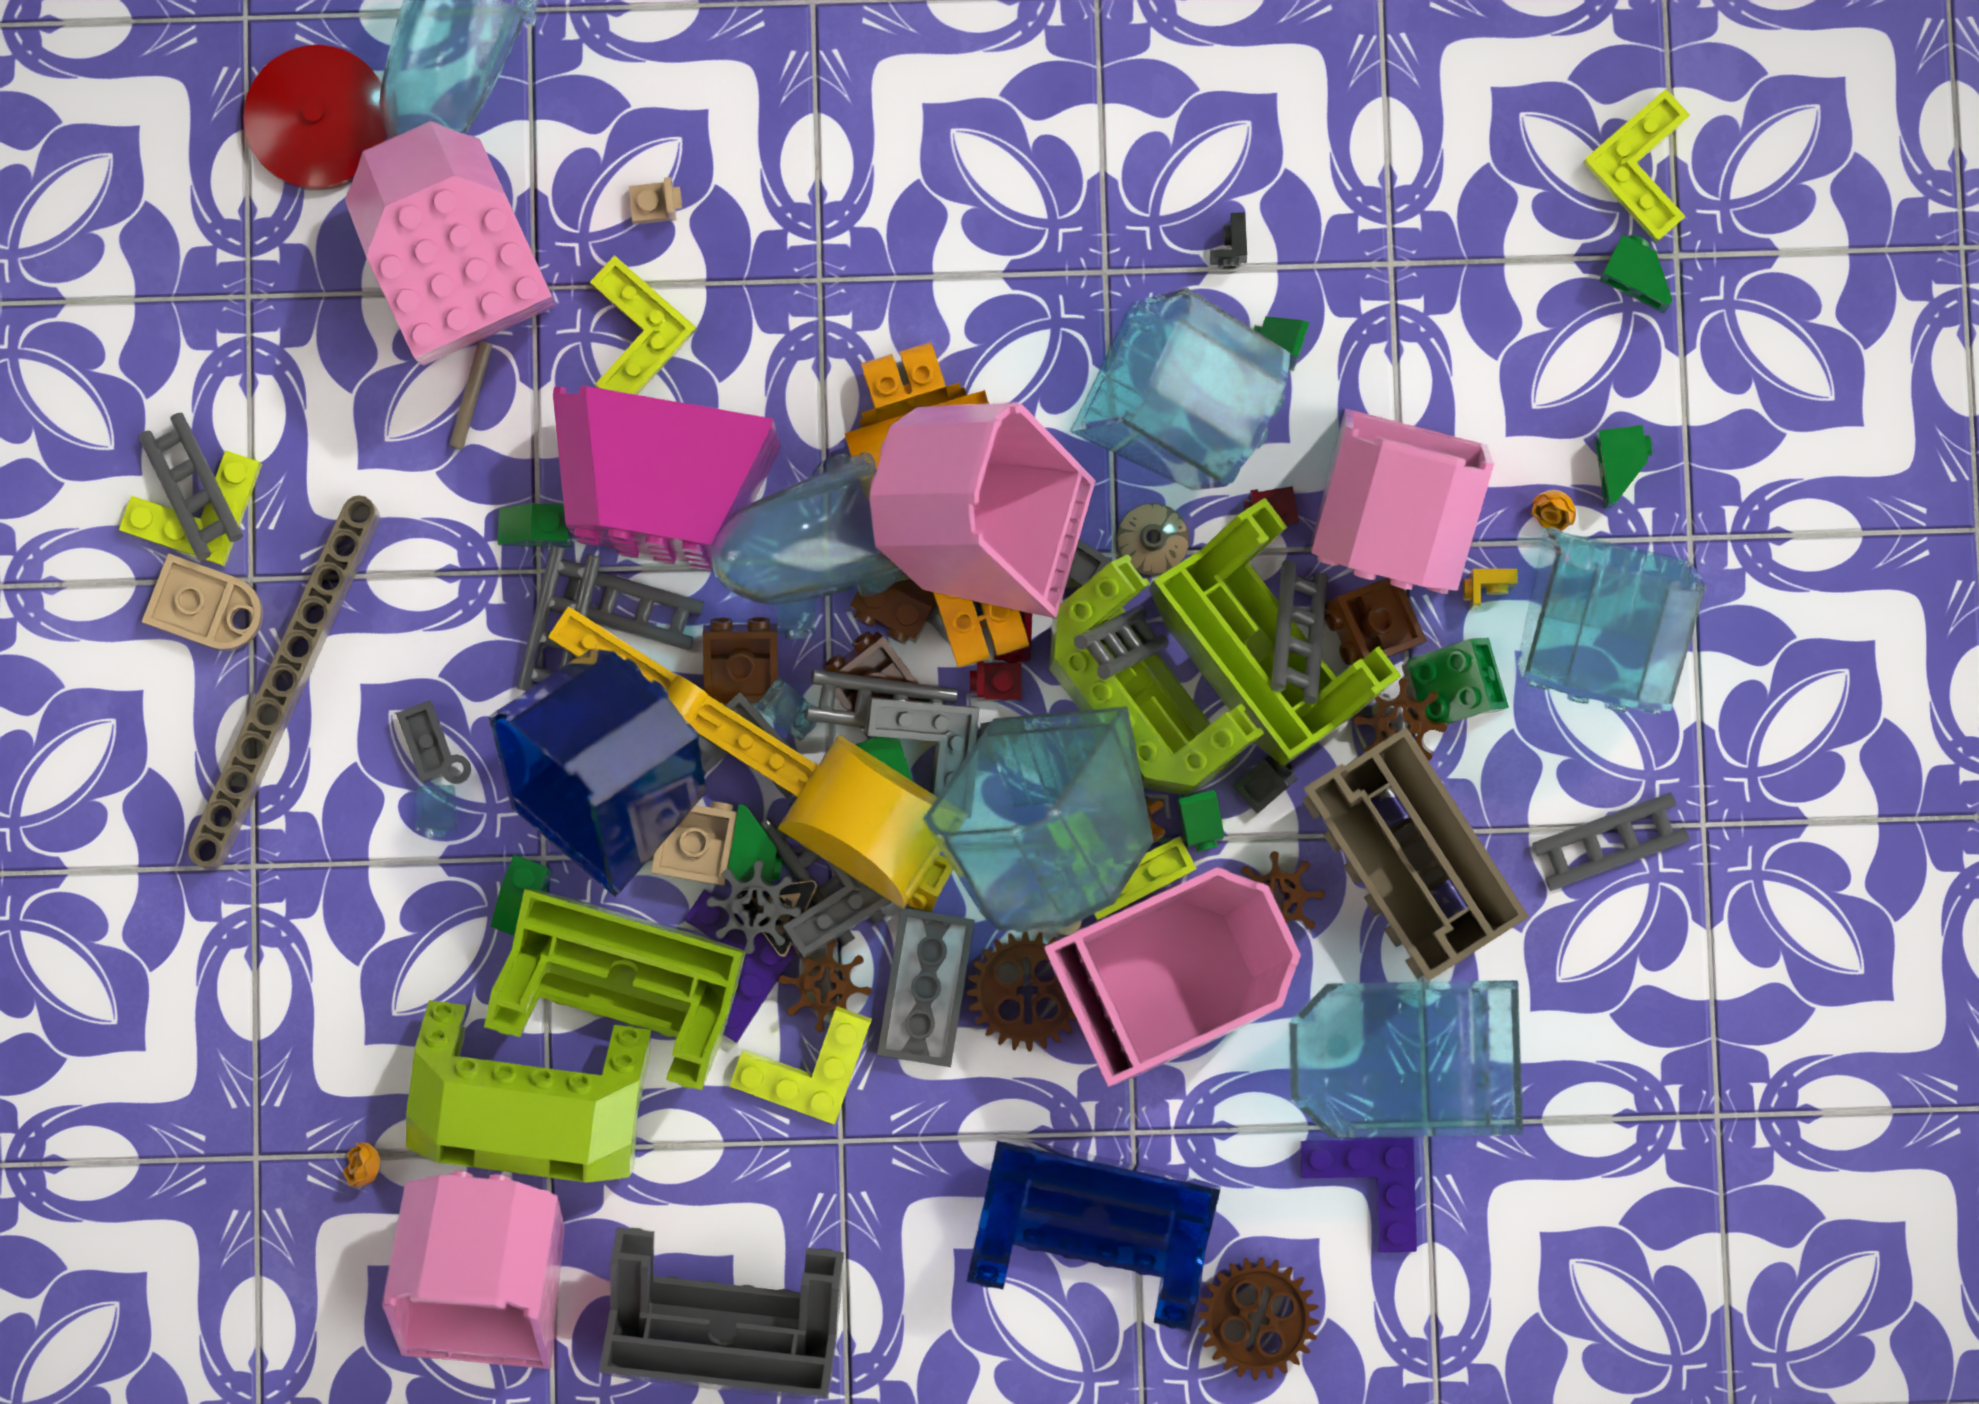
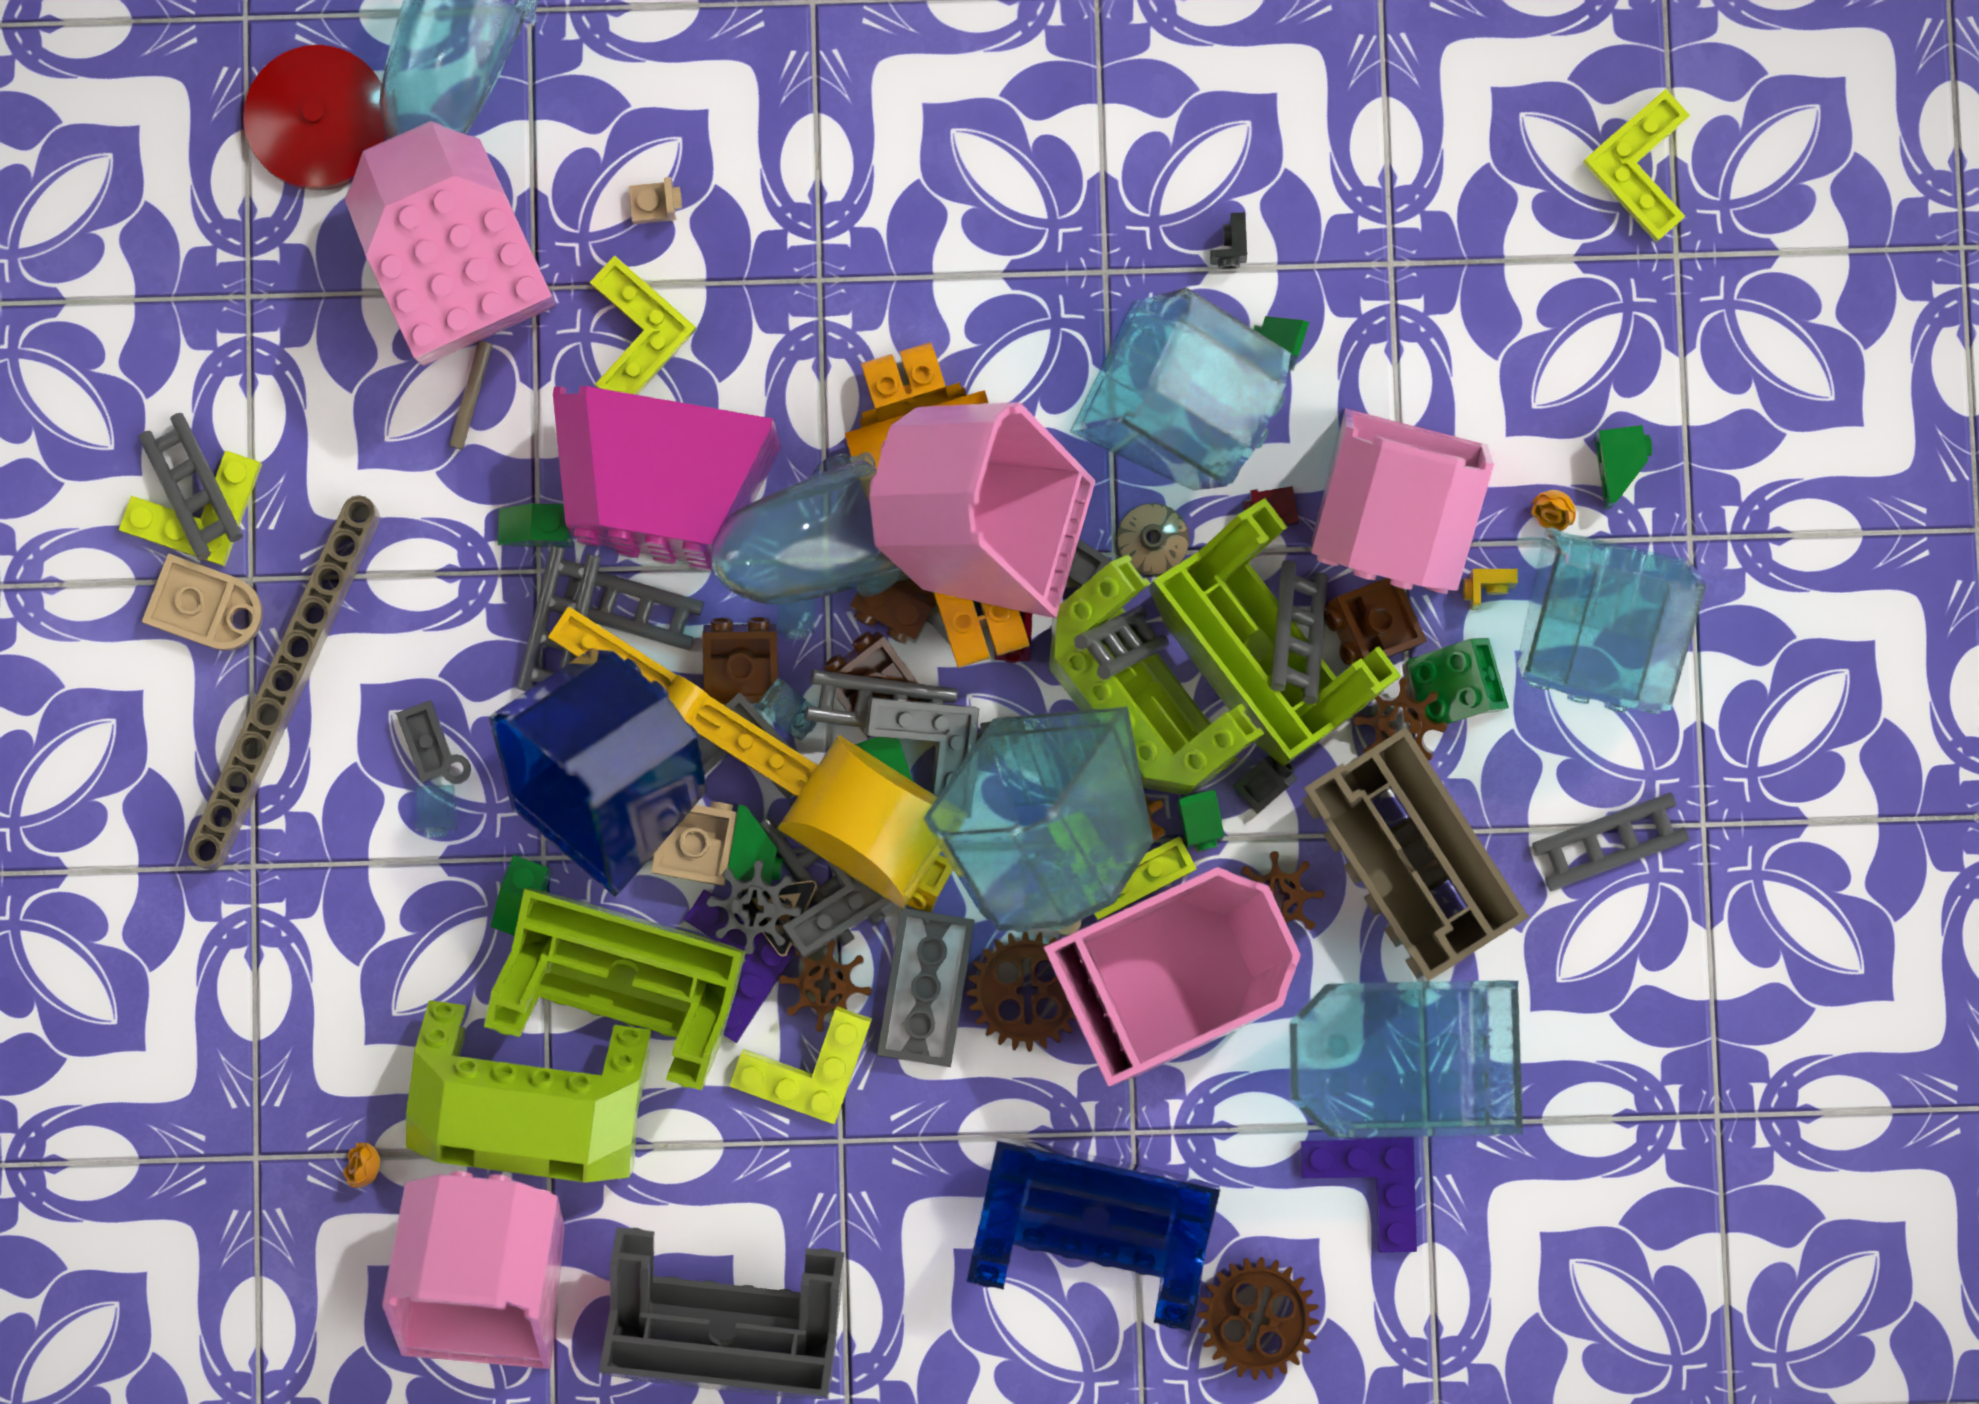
(996, 681): dark red bracket -> none
(1637, 273): green slope -> none

